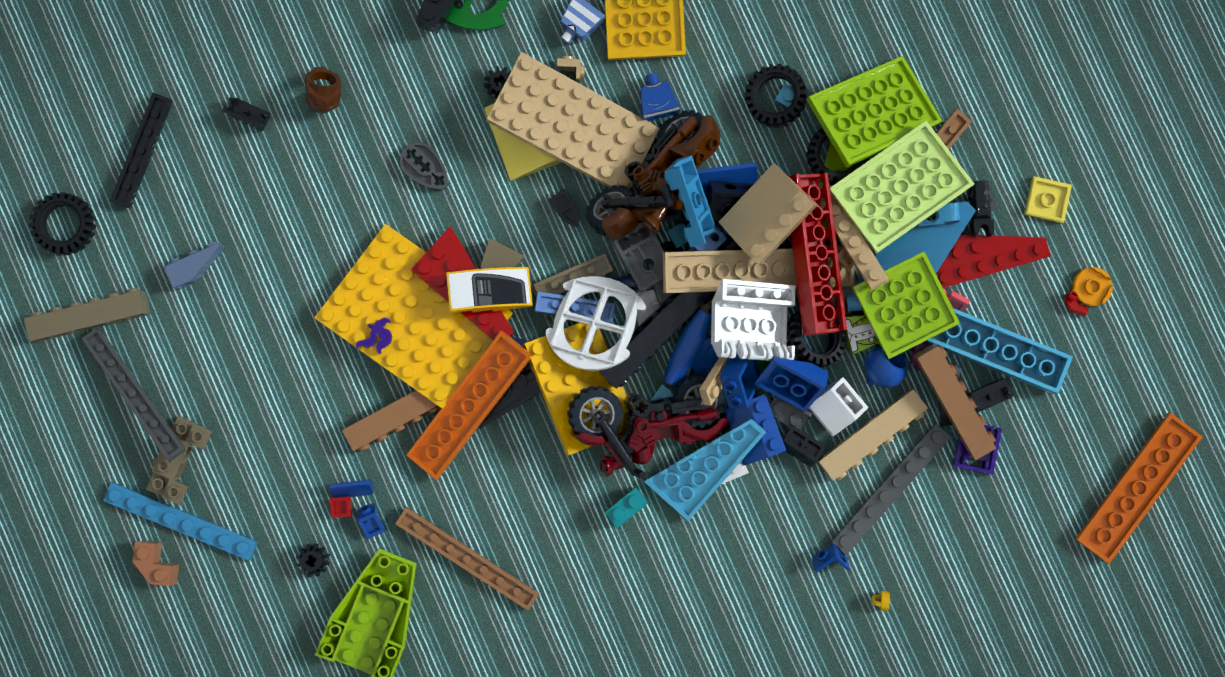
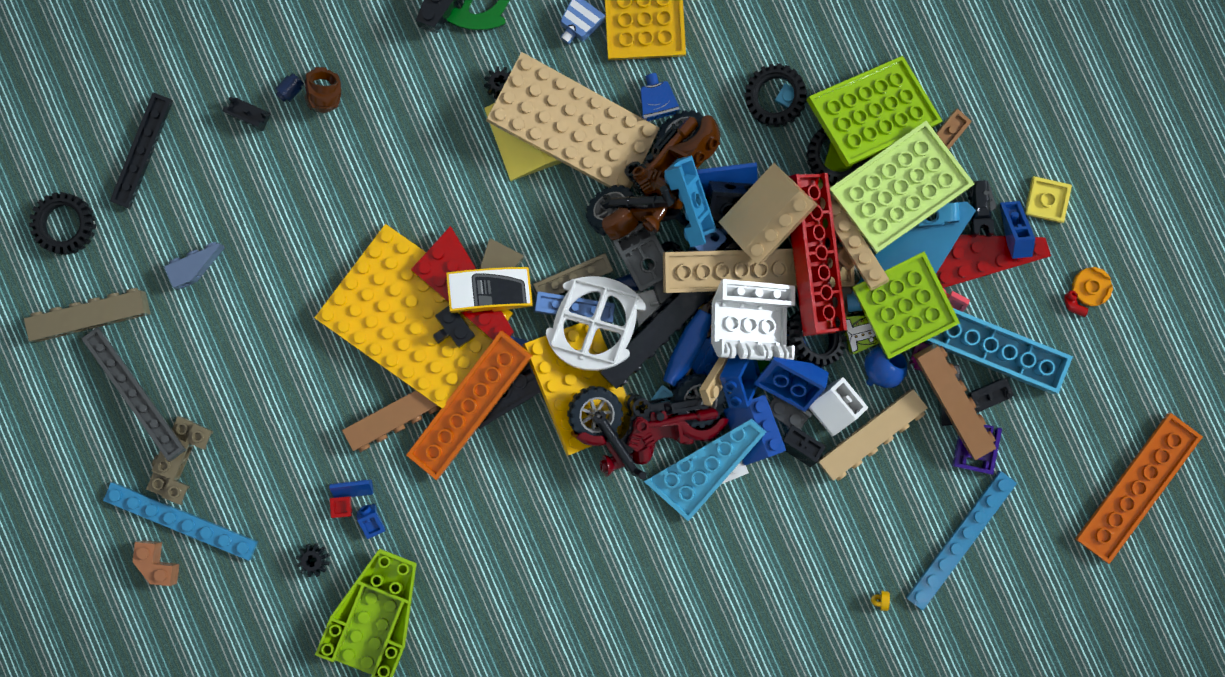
(289, 87): none -> dark blue brick
(385, 335): dark purple piece -> none
(429, 157): dark grey piece -> none
(454, 327): none -> black plate
(467, 558): medium nougat plate -> none
(565, 208): black plate -> none
(567, 63): tan bracket -> none
(626, 507): teal brick -> none
(677, 235): medium azure plate -> none
(828, 556): blue bracket -> none
(890, 489): dark grey plate -> none
(961, 540): none -> dark azure plate
(1017, 230): none -> blue slope

